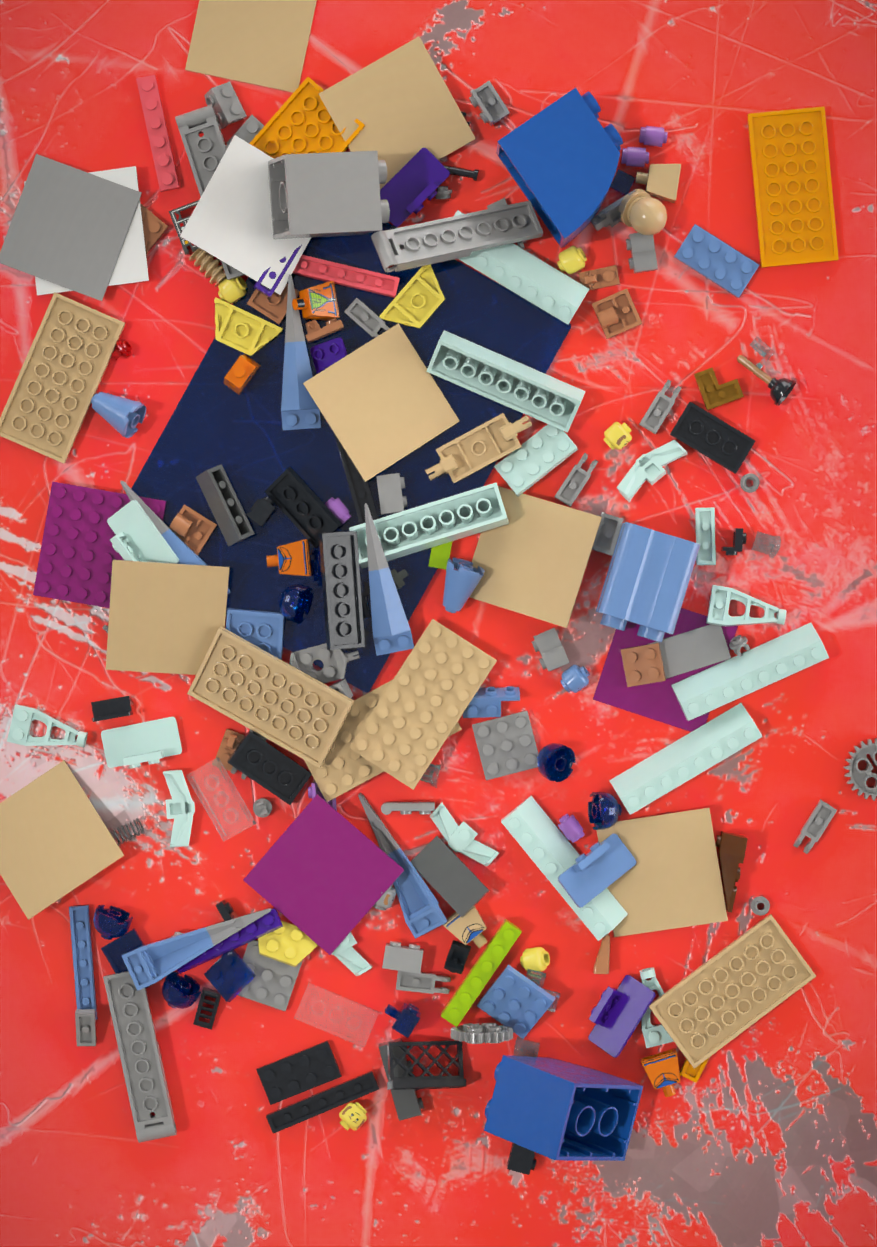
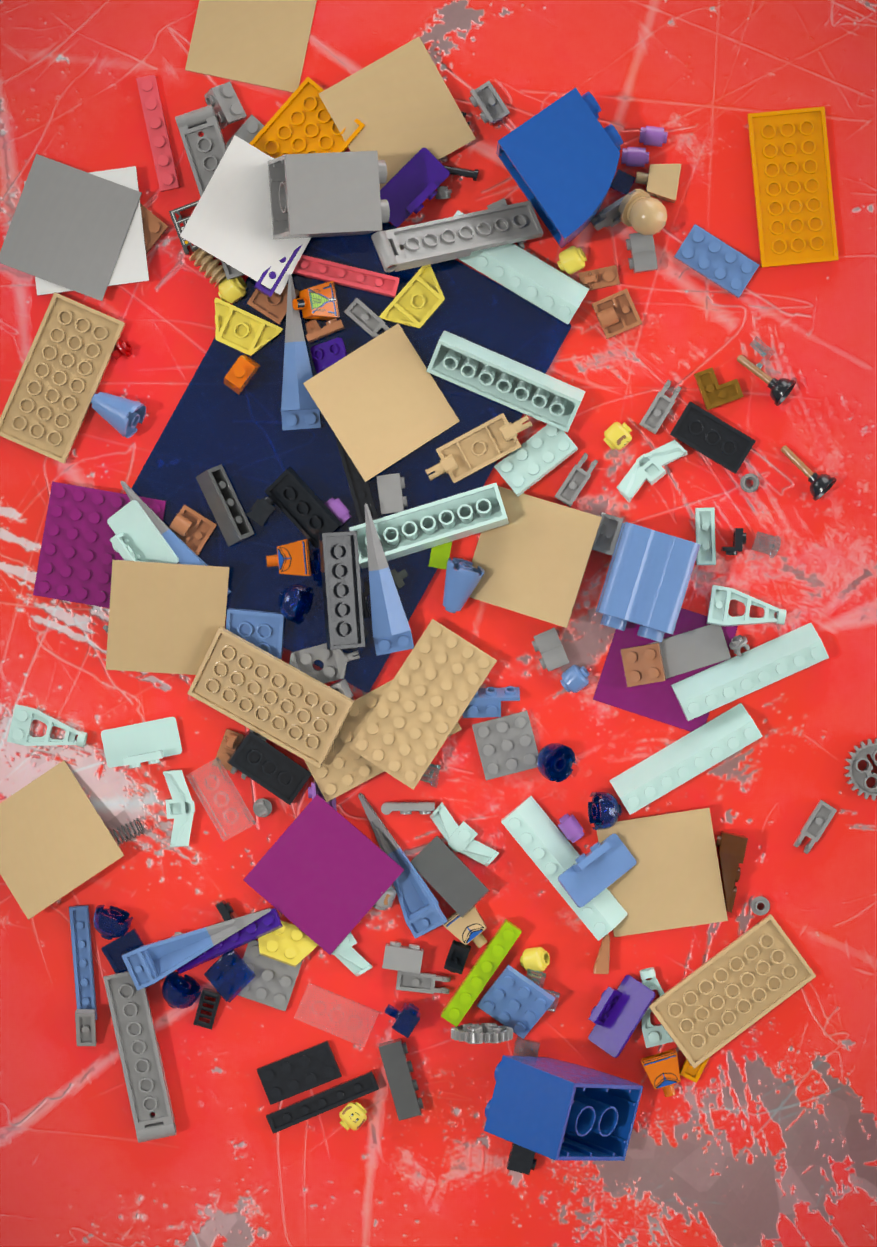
(111, 708): black panel -> none
(422, 1081): black fence -> none
(819, 483): none -> piece

